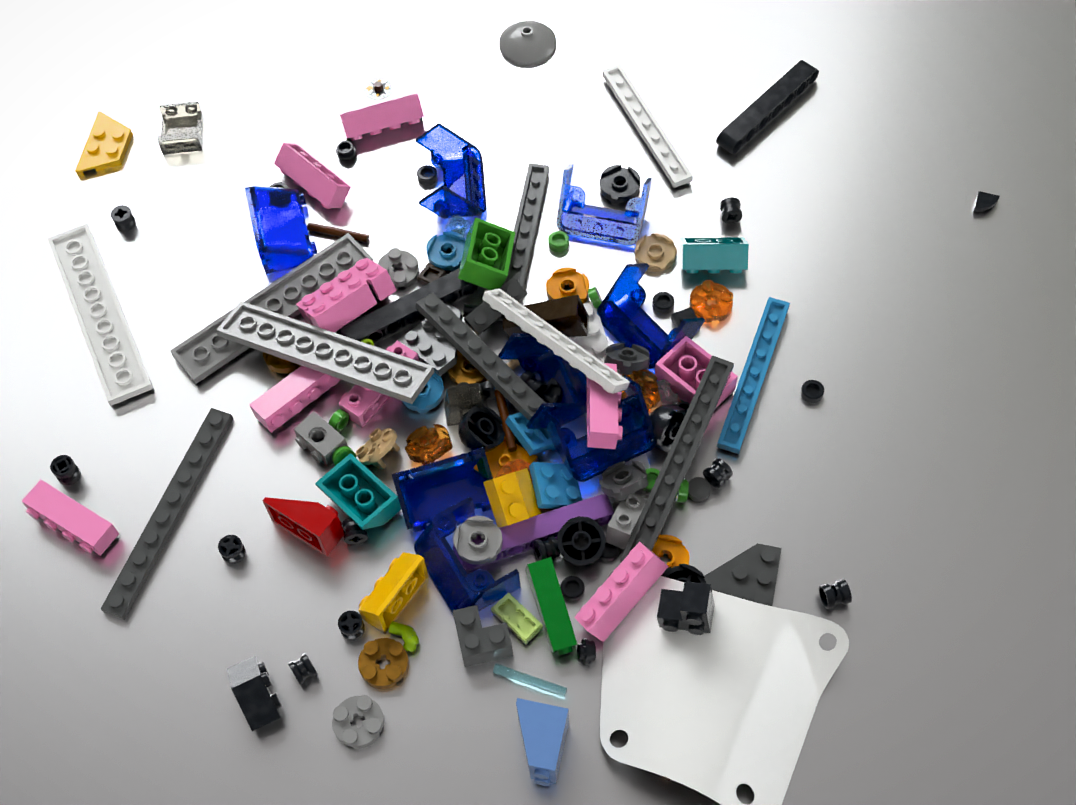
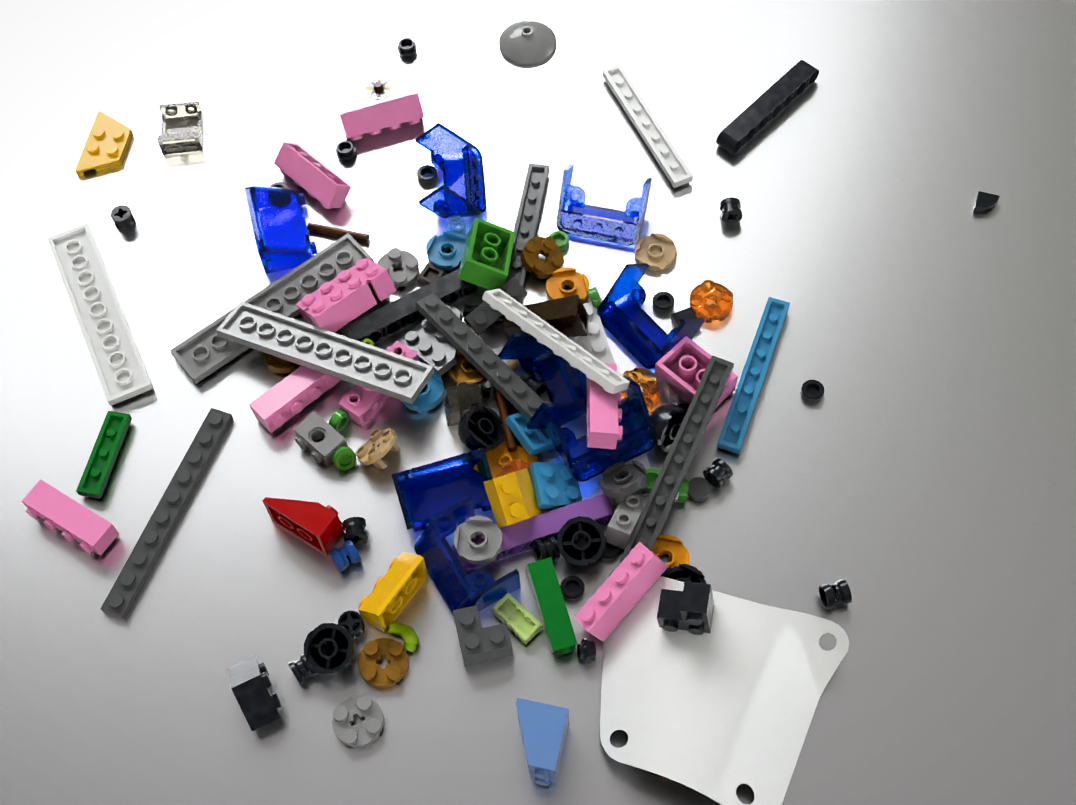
(65, 470): black wheel -> none
(104, 454): none -> green plate
(228, 544): black wheel -> none
(329, 648): none -> black cylinder
(339, 557): none -> blue wheel
(359, 493): teal slope -> none
(406, 47): none -> black plate
(438, 440): clear orange plate -> none
(530, 680): clear light blue bar -> none
(546, 247): none -> pearl gold plate
(552, 392): black tile -> none
(616, 193): plate -> none
(627, 358): dark grey plate -> none
(714, 254): teal slope -> none
(748, 575): dark grey plate -> none

